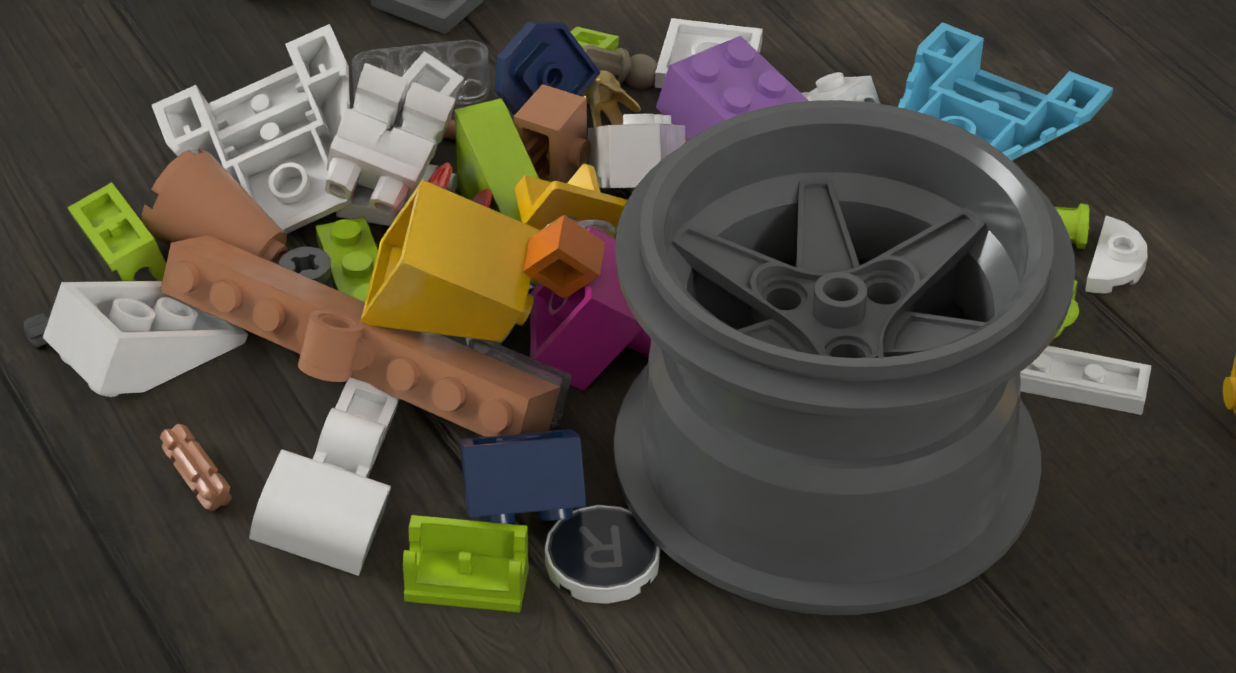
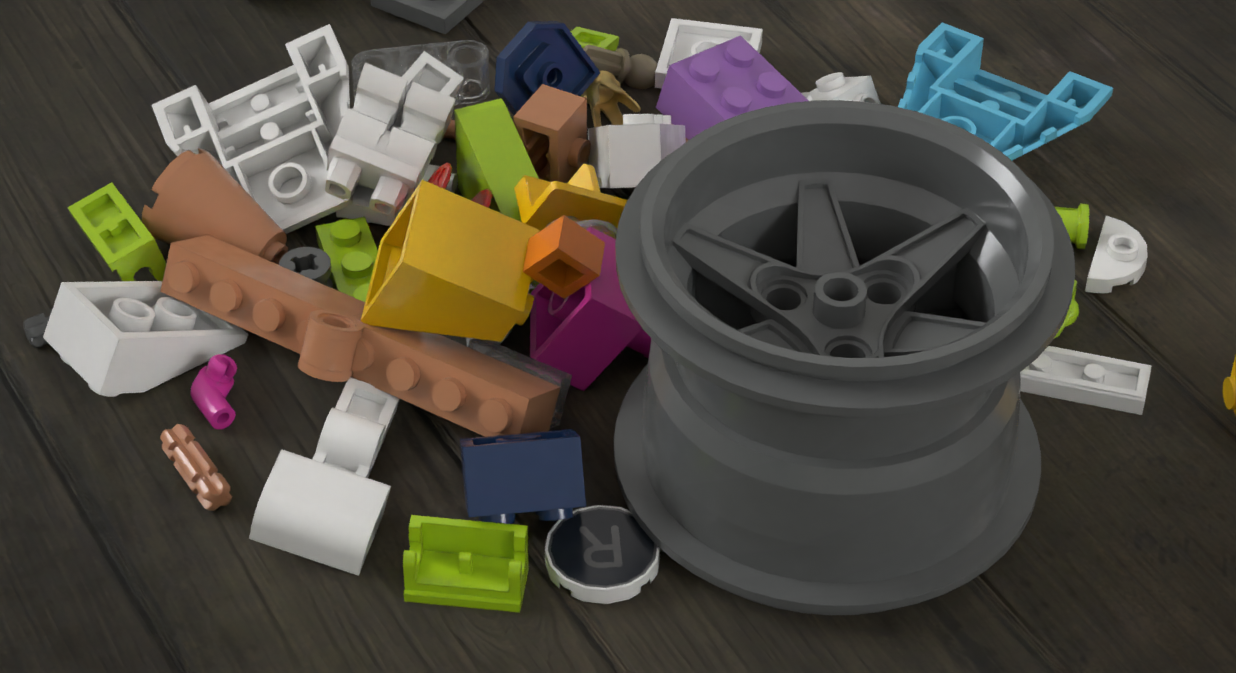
(212, 388): none -> dark pink arm

